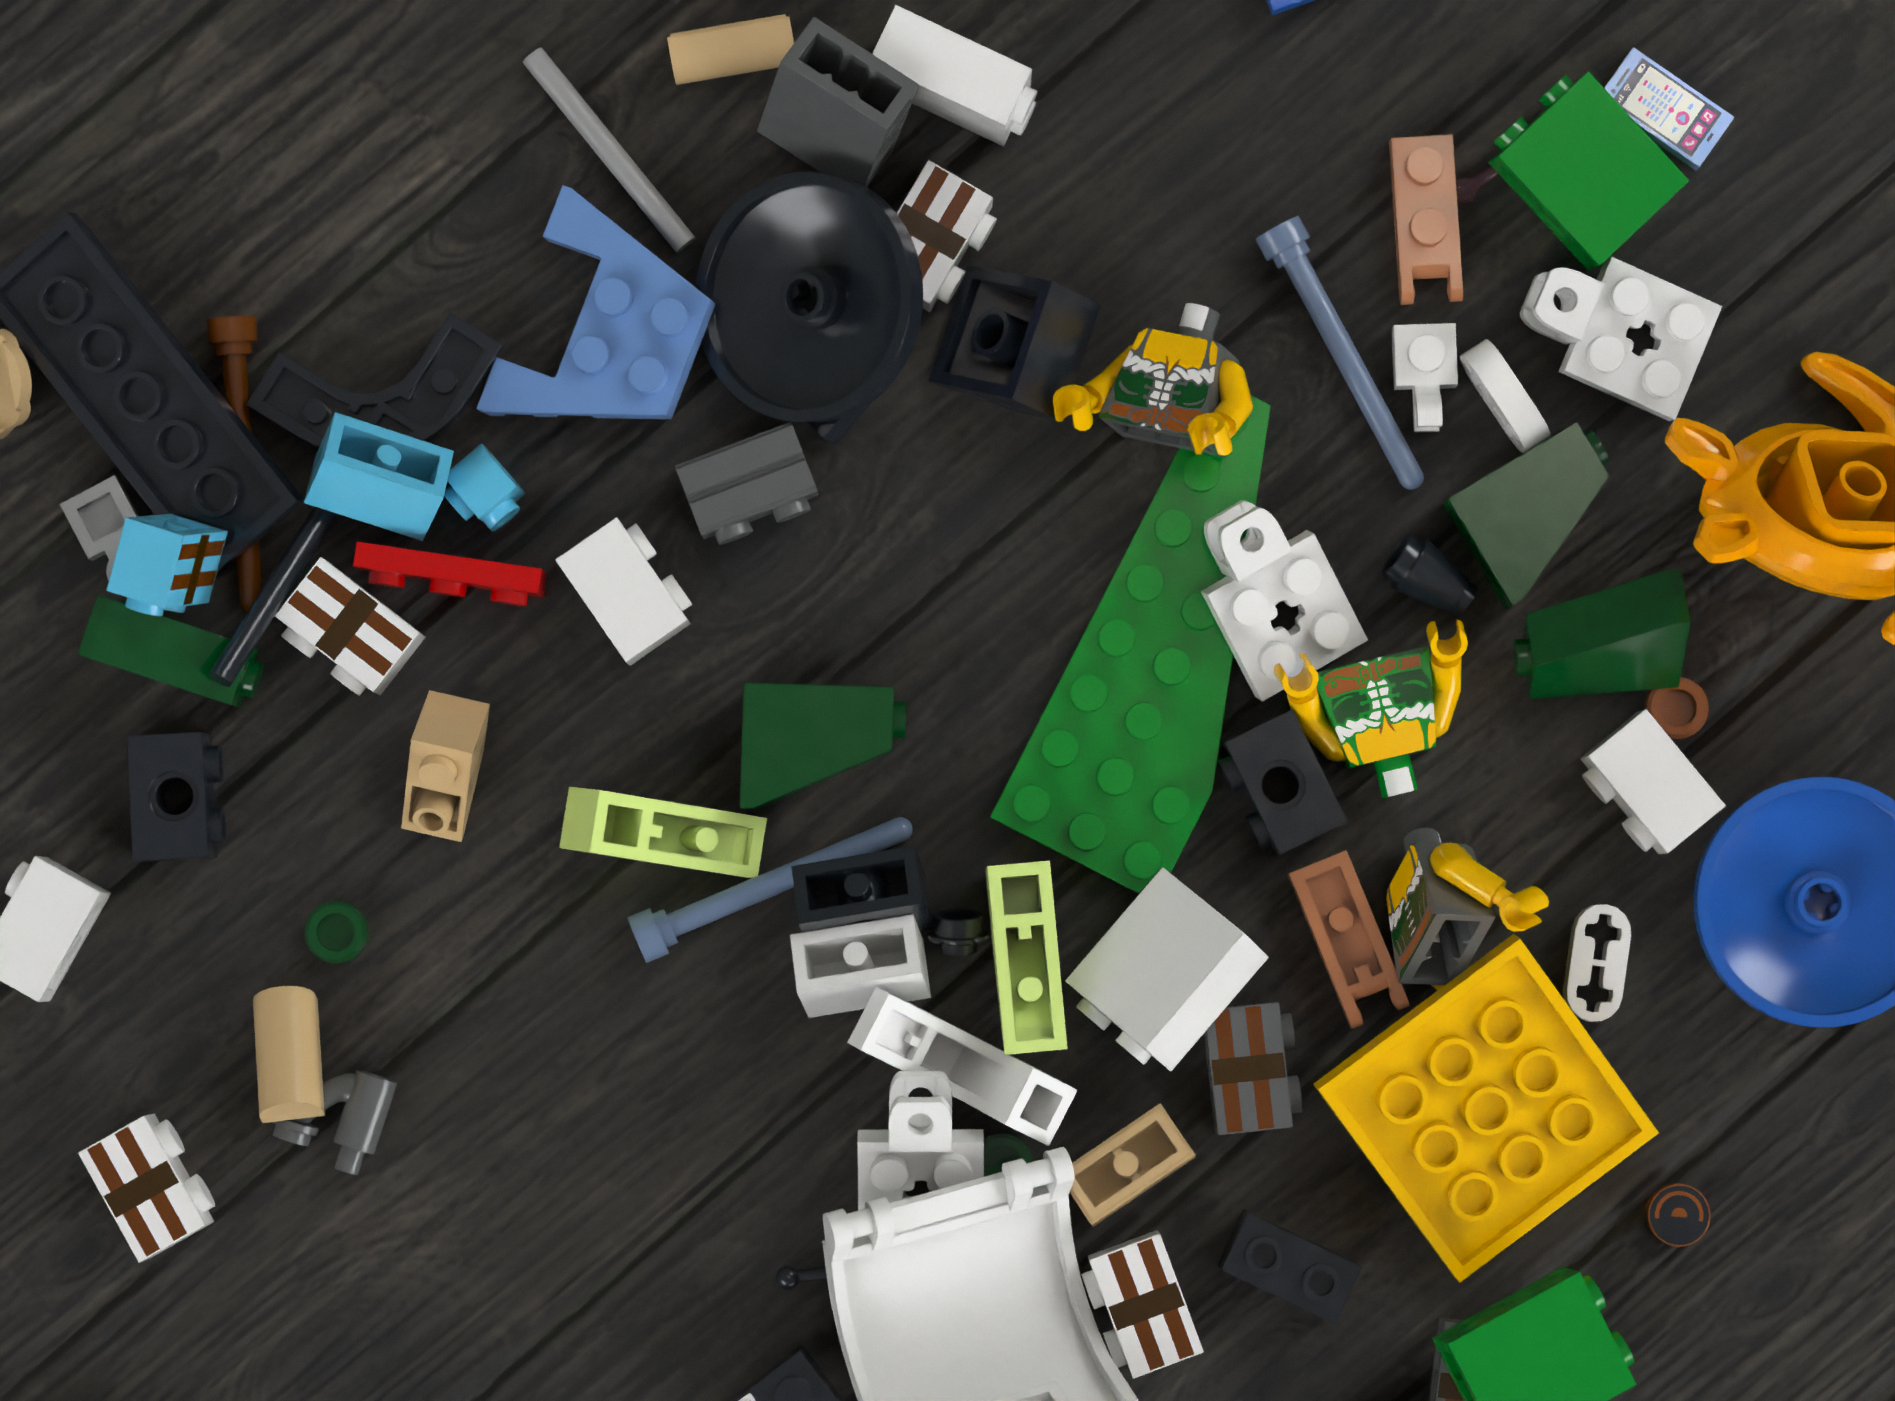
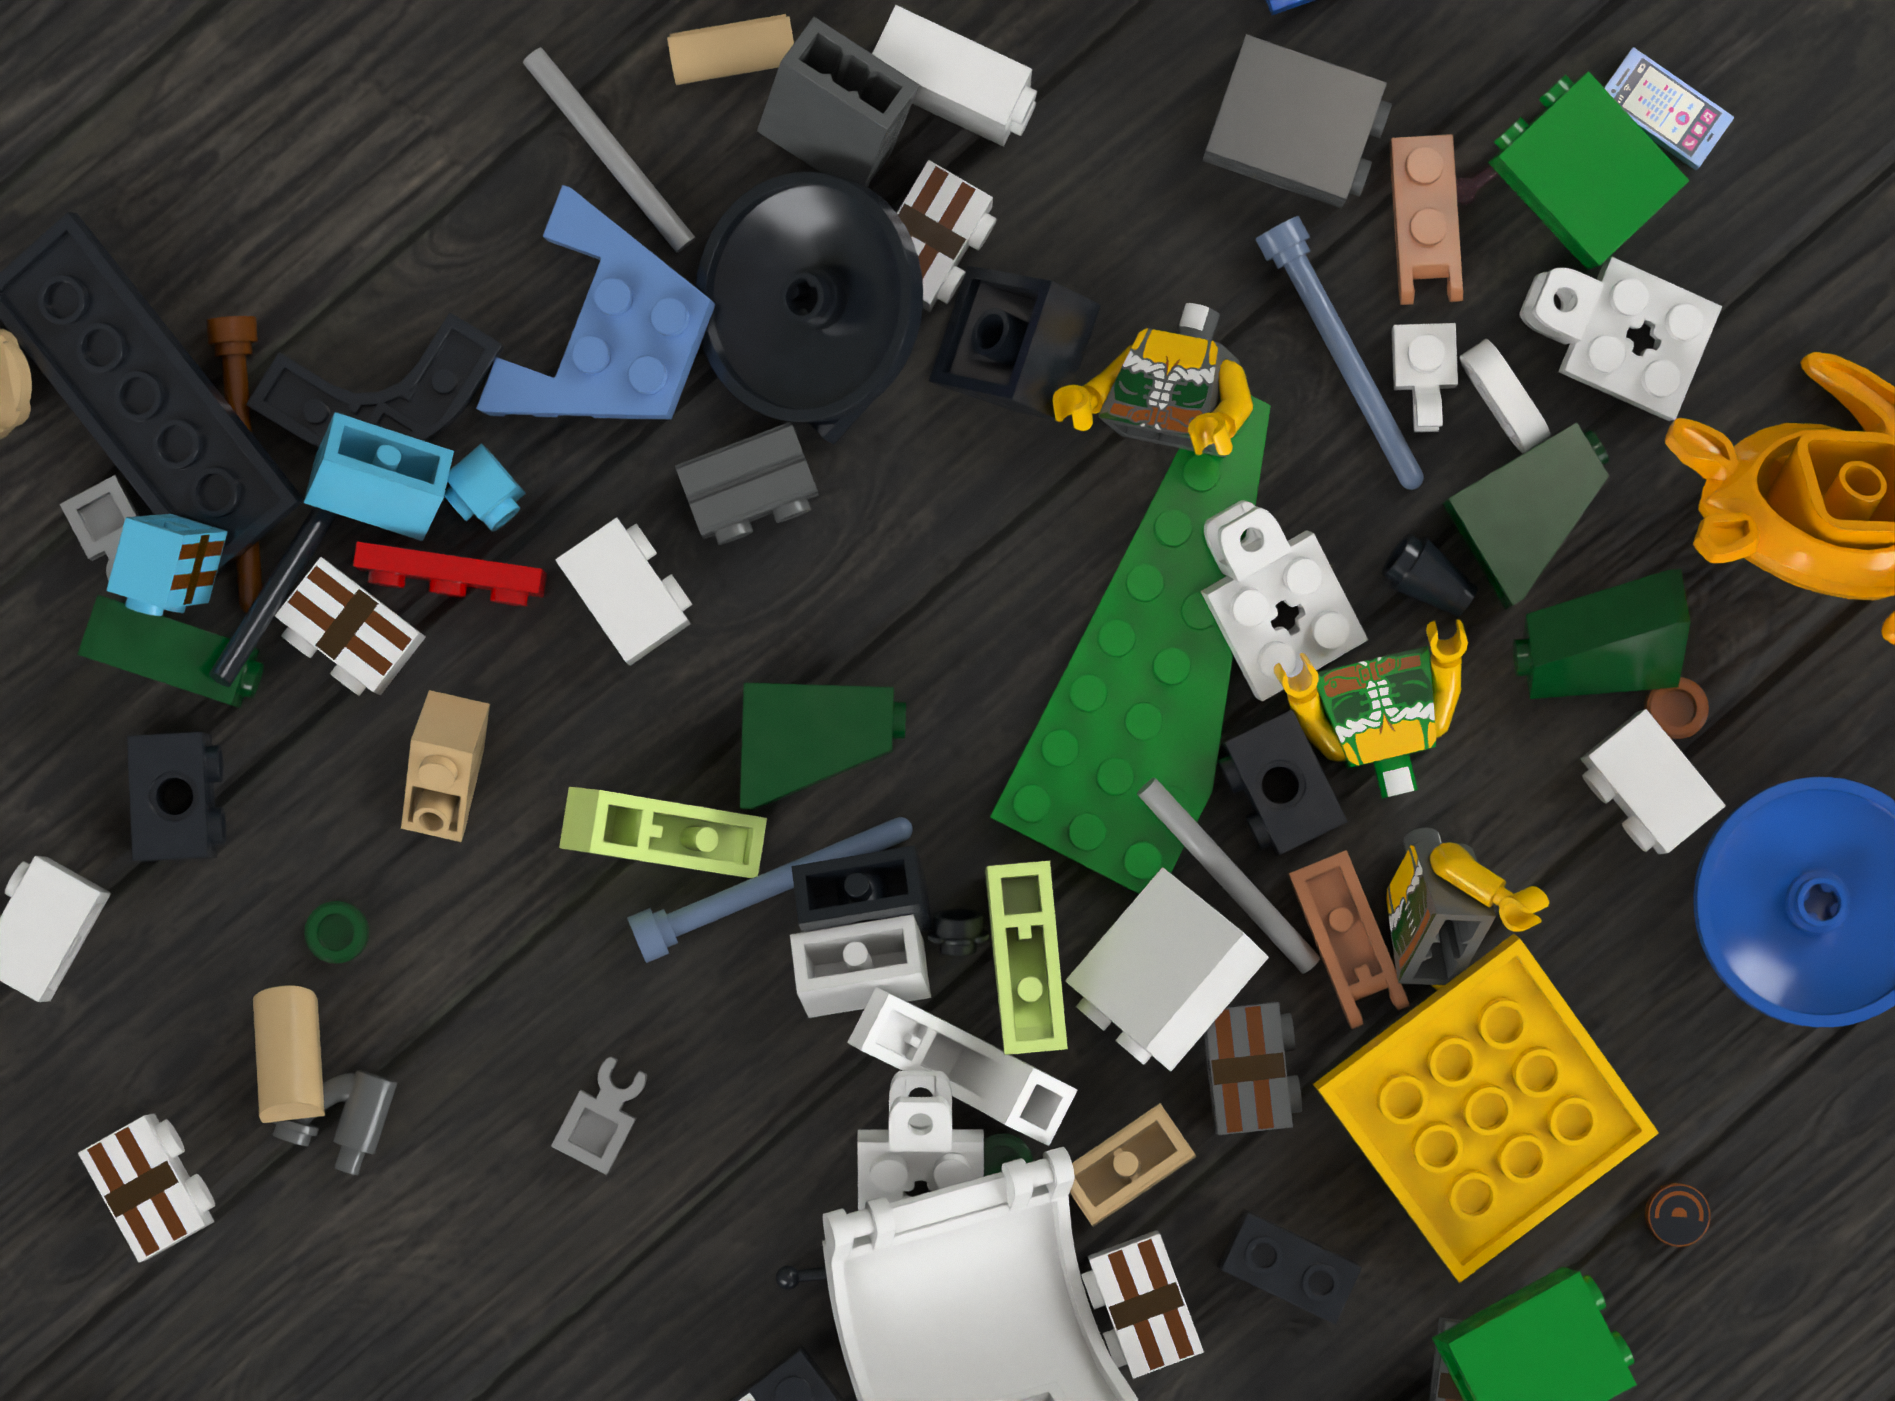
(597, 1125): none -> light grey plate
(1228, 875): none -> light grey bar
(1297, 122): none -> dark grey brick
(1612, 965): white beam -> none

